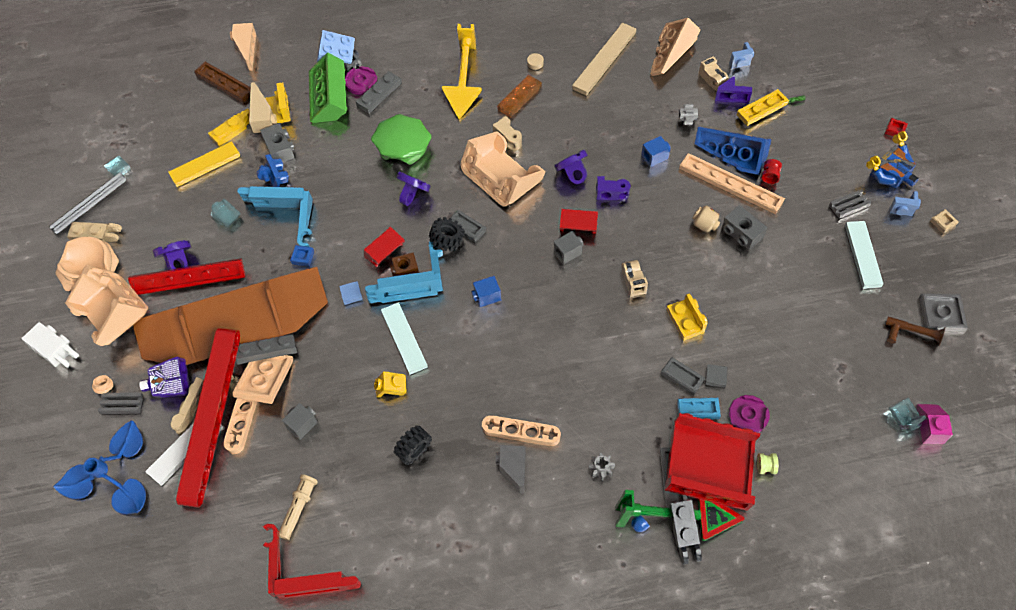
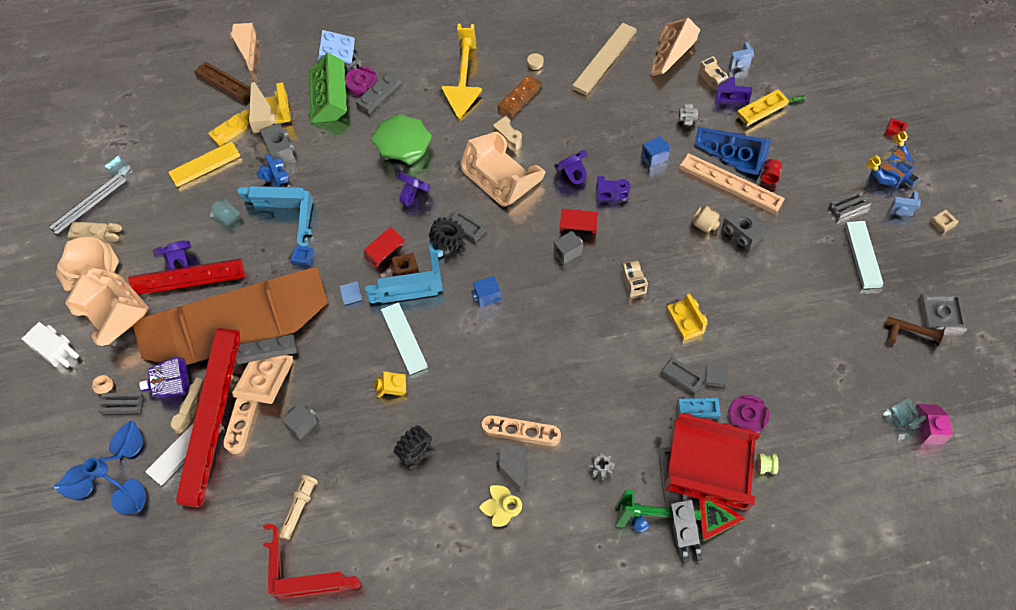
(498, 506): none -> light yellow plate

